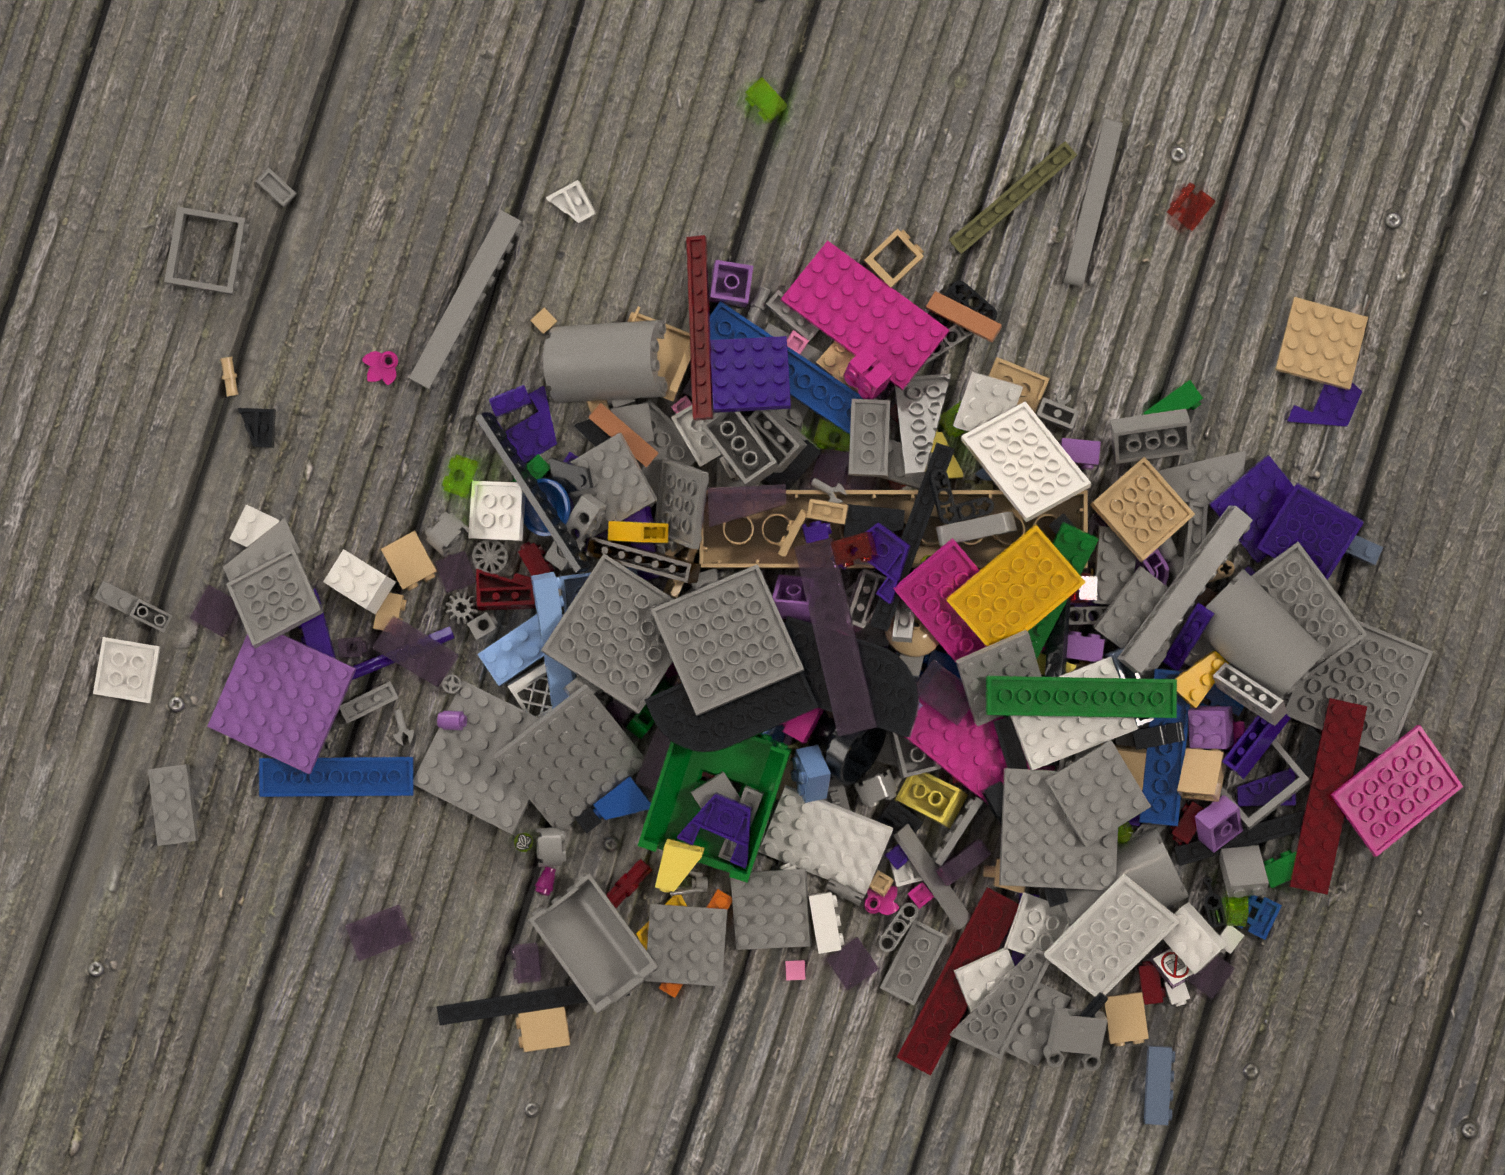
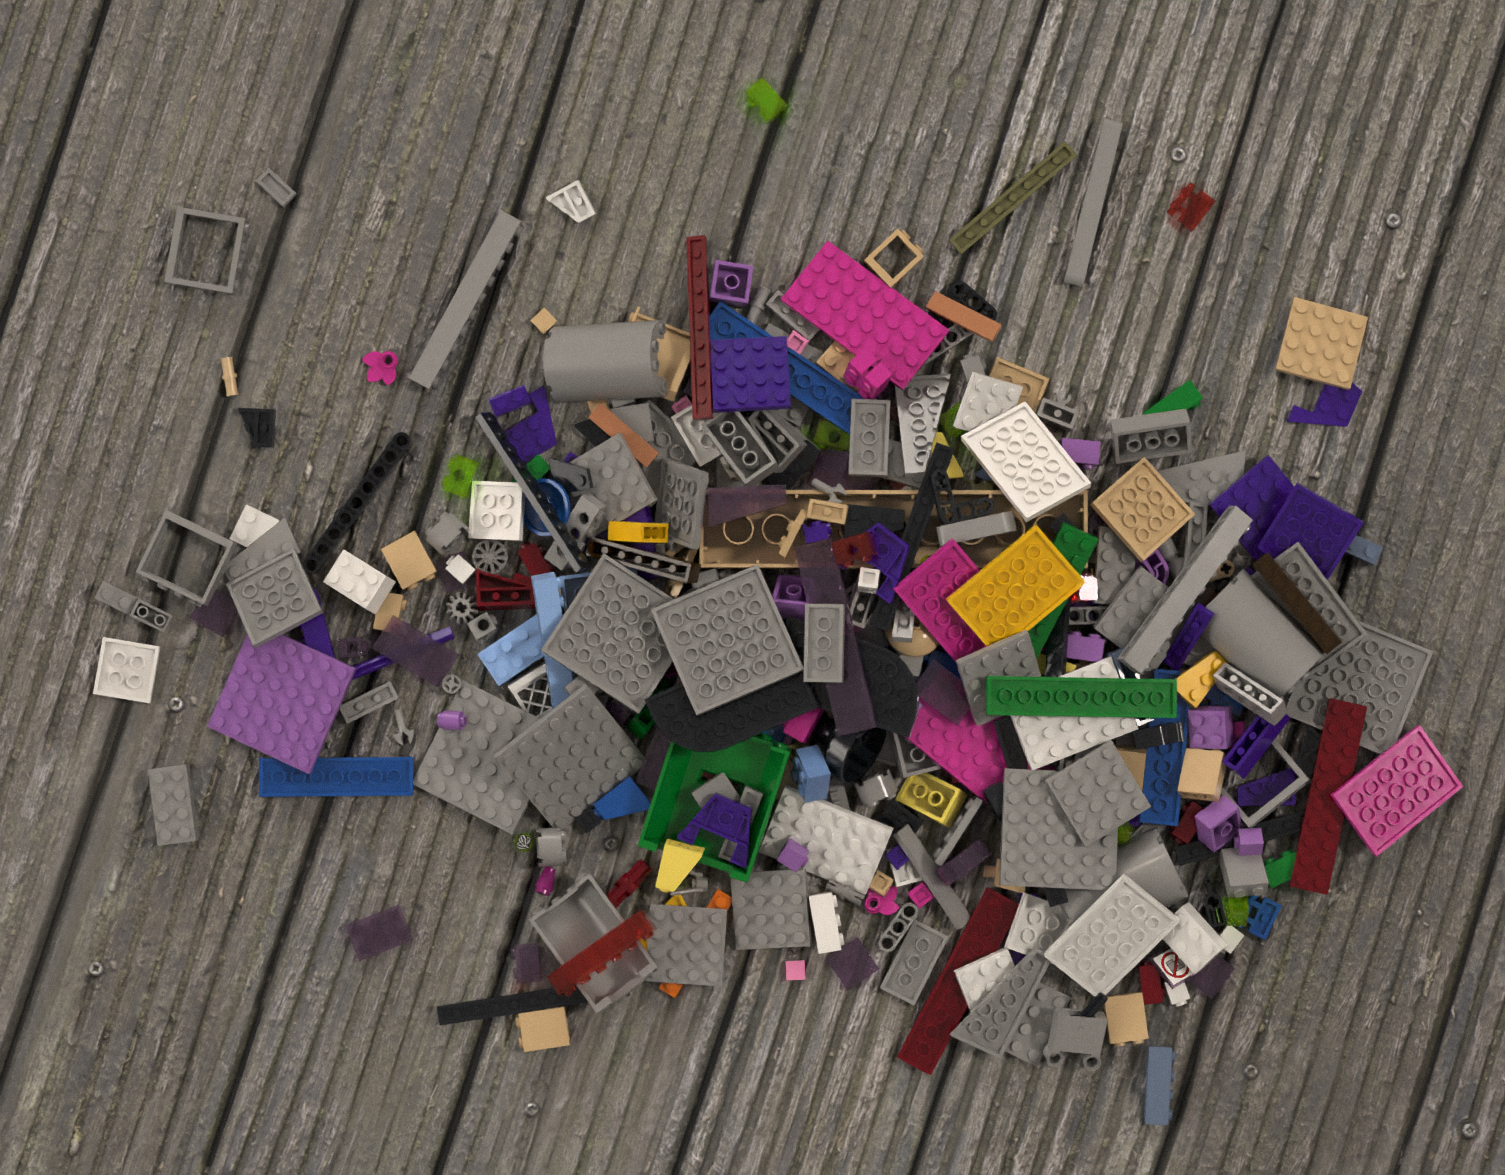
(164, 584): none -> light grey window
(348, 508): none -> black beam
(460, 568): none -> white brick
(602, 952): none -> clear red brick
(793, 855): none -> medium lavender brick
(824, 643): none -> light grey plate
(868, 580): none -> white brick
(972, 364): none -> light grey brick
(1249, 841): none -> medium lavender brick
(1297, 602): none -> dark brown brick

